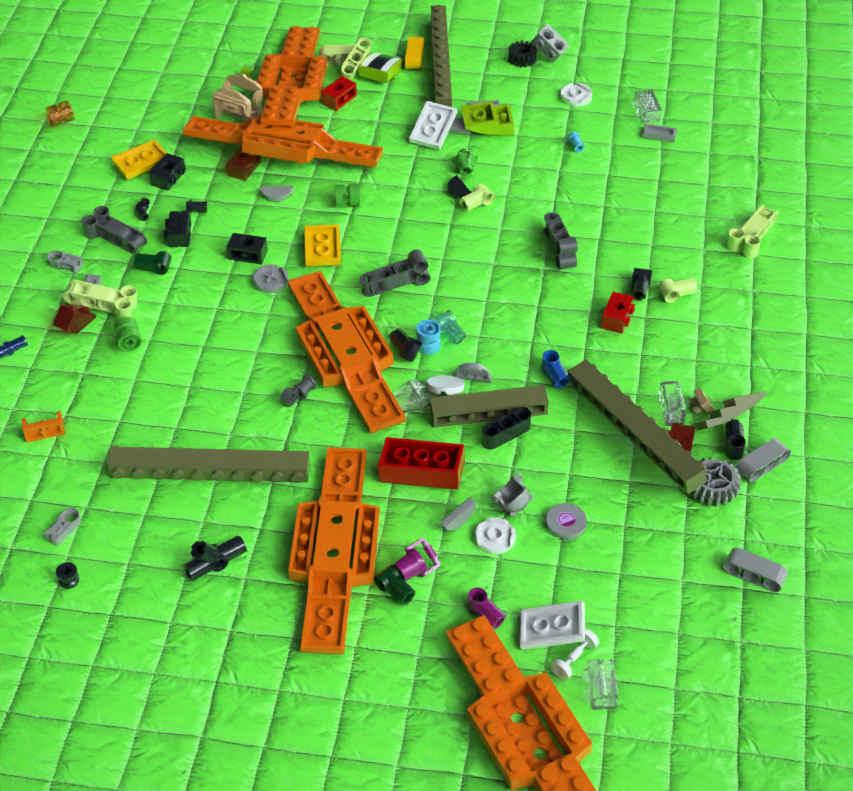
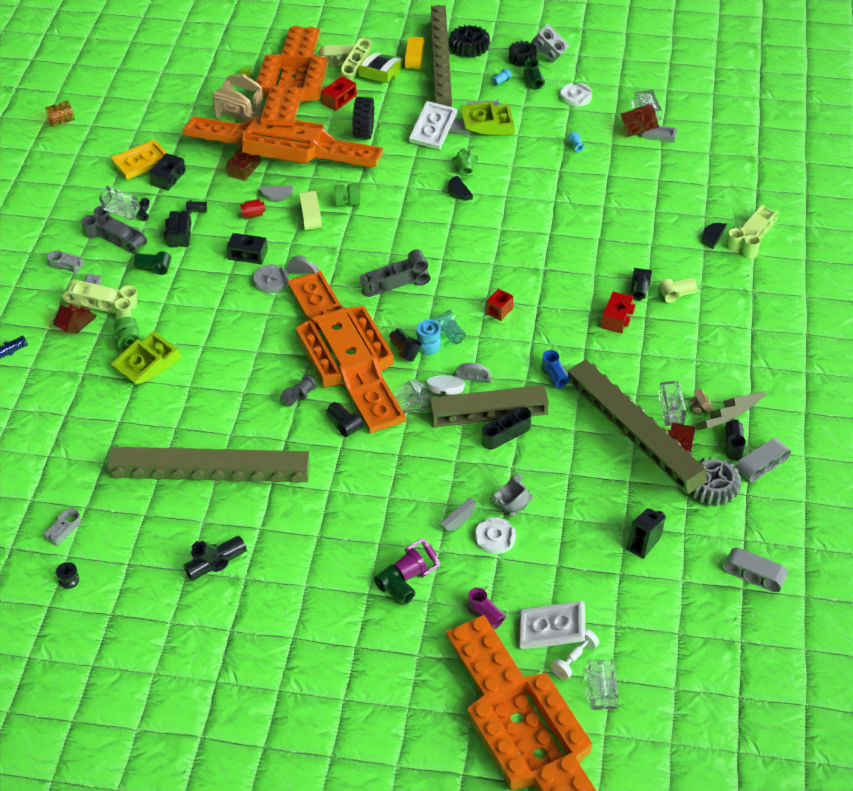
(43, 429): orange hinge -> none
(119, 203): none -> clear brick
(146, 358): none -> lime slope
(252, 208): none -> red brick
(299, 264): none -> light grey tile
(310, 210): none -> yellowish green beam
(322, 245): yellow plate -> none
(331, 578): orange piece -> none
(346, 422): none -> black piece
(363, 117): none -> black tyre
(421, 463): red brick -> none
(469, 41): none -> black gear
(479, 196): yellowish green piece -> none
(499, 304): none -> red brick
(505, 74): none -> medium azure pin
(533, 73): none -> dark green piece
(560, 241): dark grey piece -> none
(566, 521): light grey tile -> none
(639, 120): none -> clear red brick
(649, 524): none -> black torso
(713, 233): none -> black tile

